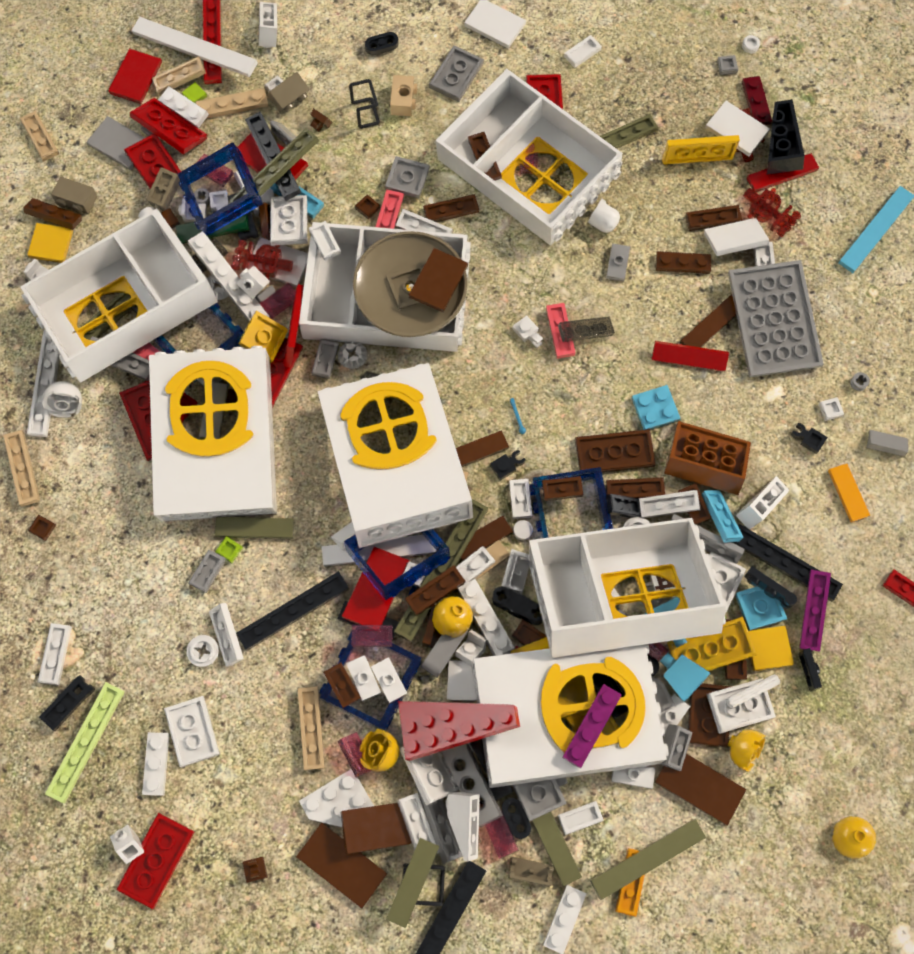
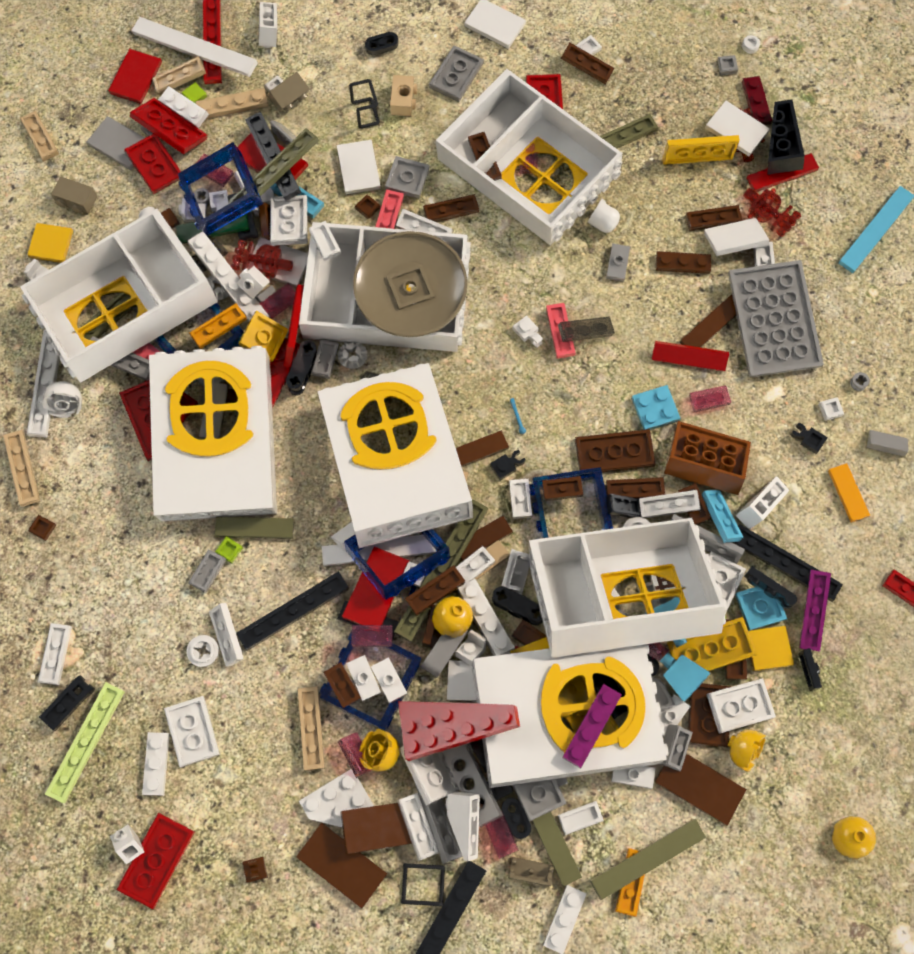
(52, 213): reddish brown plate -> none
(163, 189): dark tan hinge -> none
(218, 326): none -> light orange tile
(301, 368): none -> black piece
(319, 120): reddish brown tile -> none
(358, 167): none -> white tile
(412, 882): olive tile -> none
(438, 280): reddish brown tile -> none
(522, 530): white tile -> none
(587, 63): none -> reddish brown tile
(710, 398): none -> clear pink plate
(753, 691): white axle -> none

